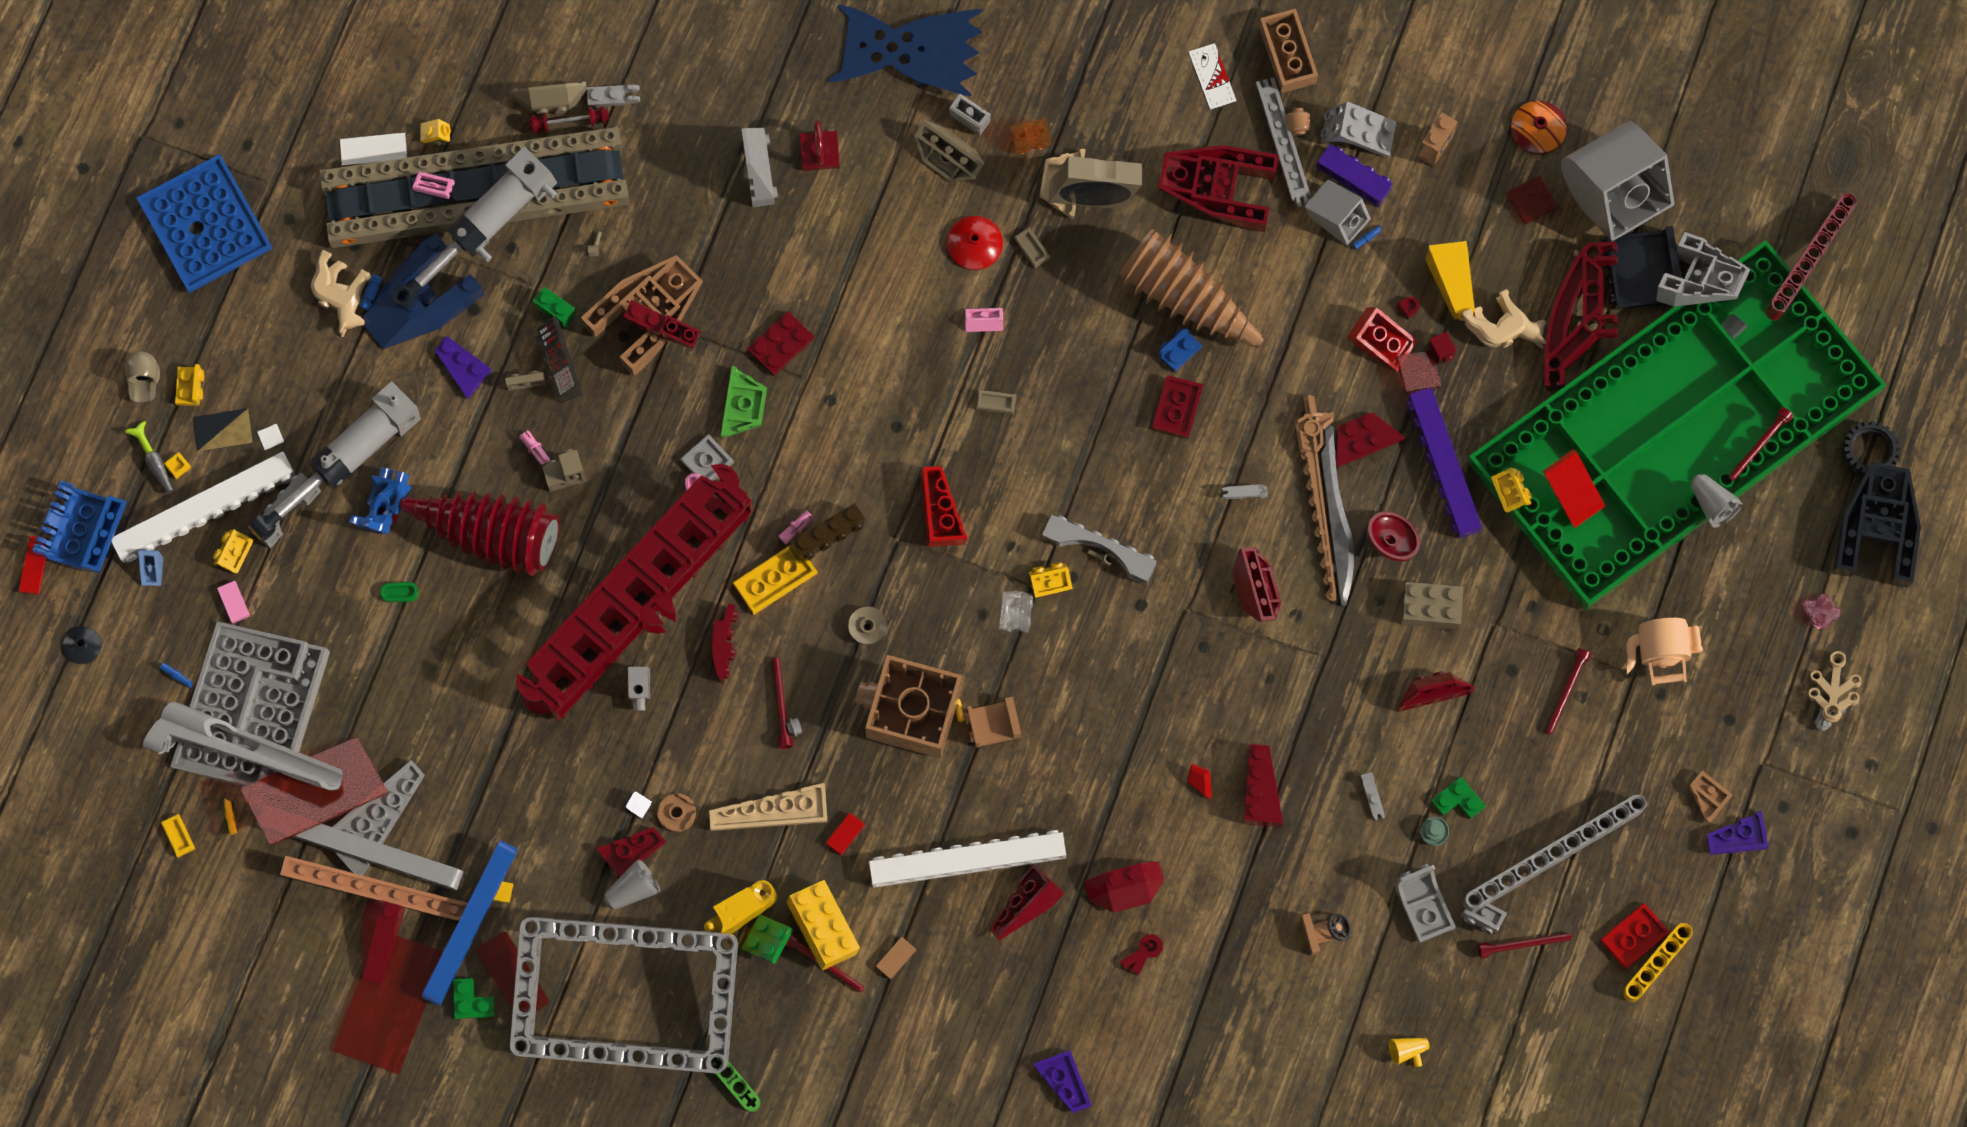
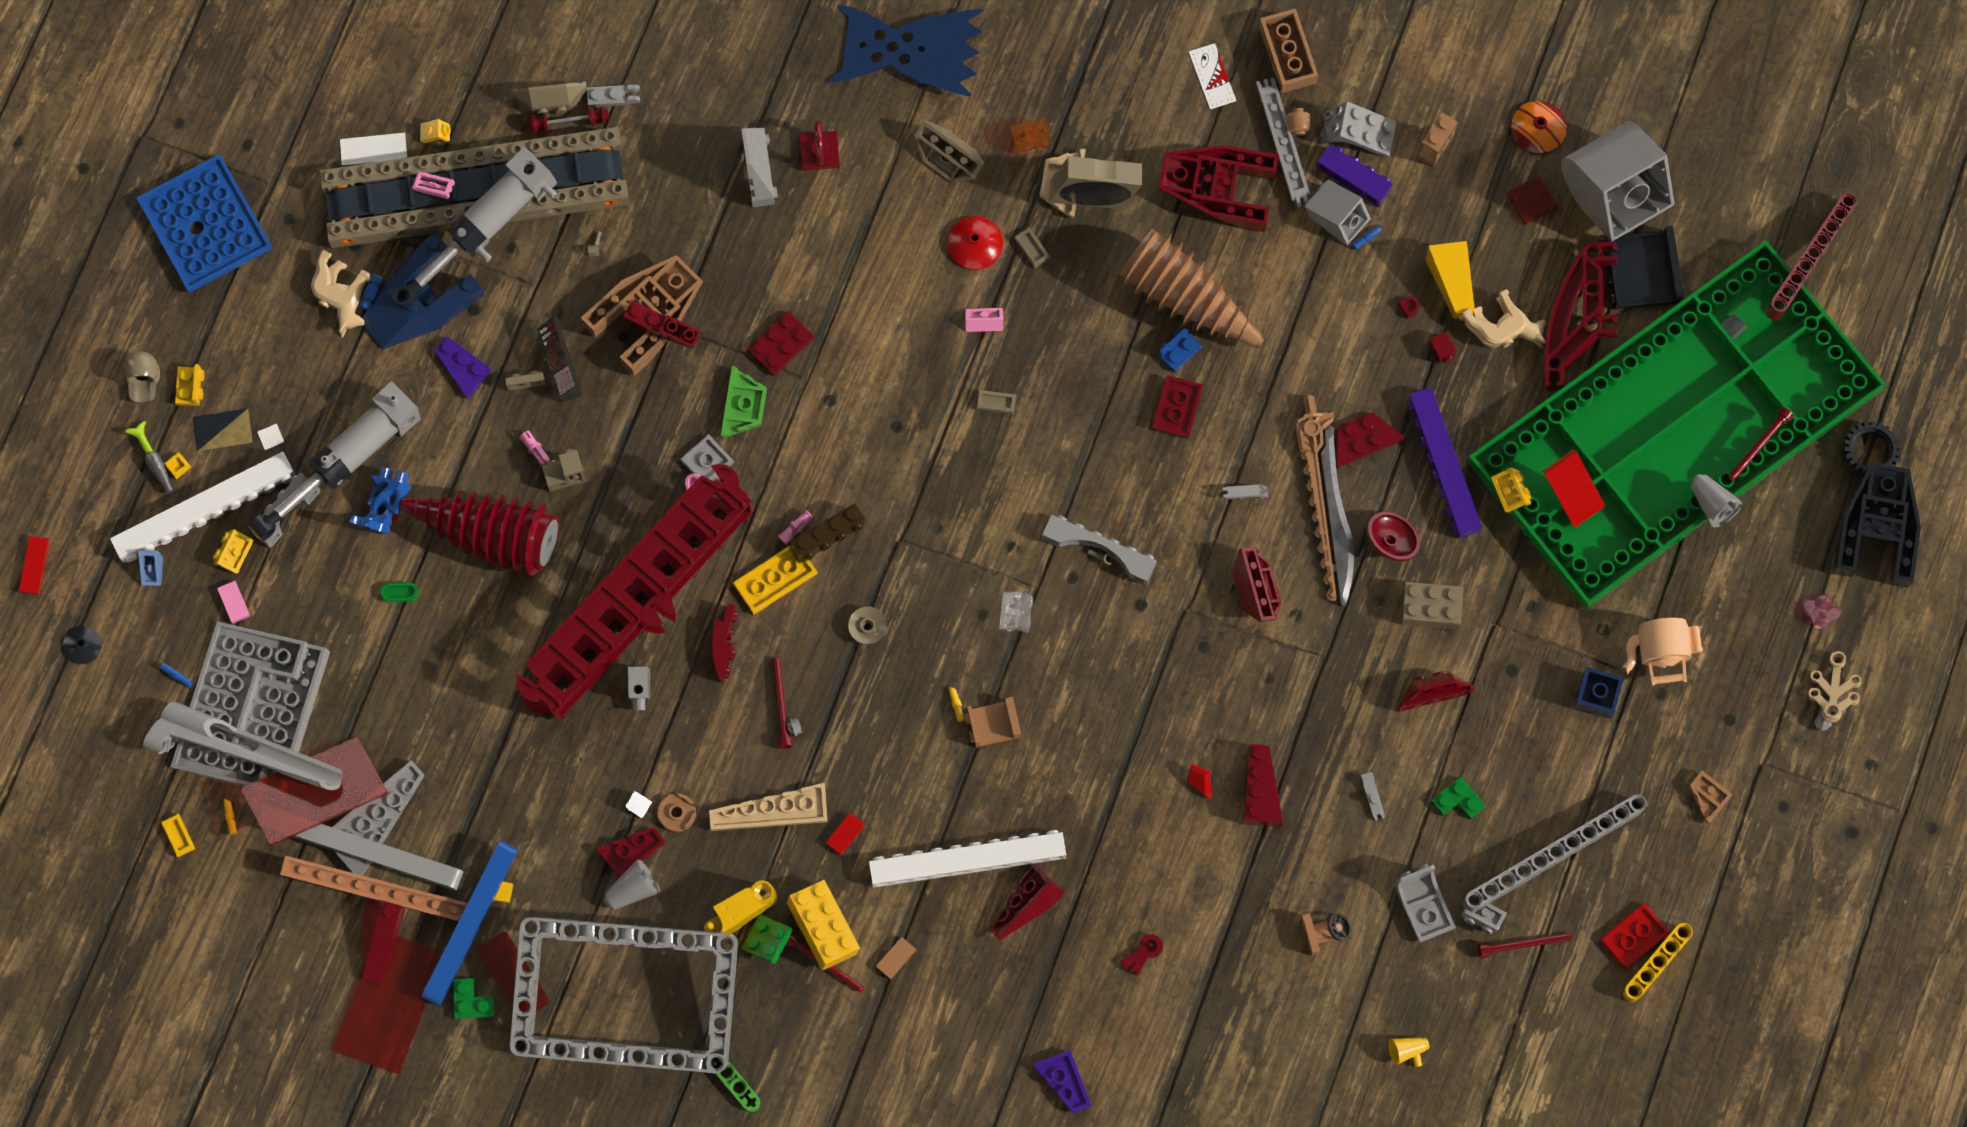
(79, 528): blue slope -> none
(553, 305): green brick -> none
(911, 705): medium nougat brick -> none
(940, 512): red wedge -> none
(969, 114): light grey brick -> none
(1050, 579): yellow bracket -> none
(1125, 886): dark red wedge -> none
(1381, 337): red slope -> none
(1418, 371): clear red tile -> none
(1434, 831): sand green plate -> none
(1581, 657): dark red piece -> none
(1598, 692): none -> dark blue brick
(1709, 278): light grey wedge -> none
(1743, 836): dark purple wing -> none

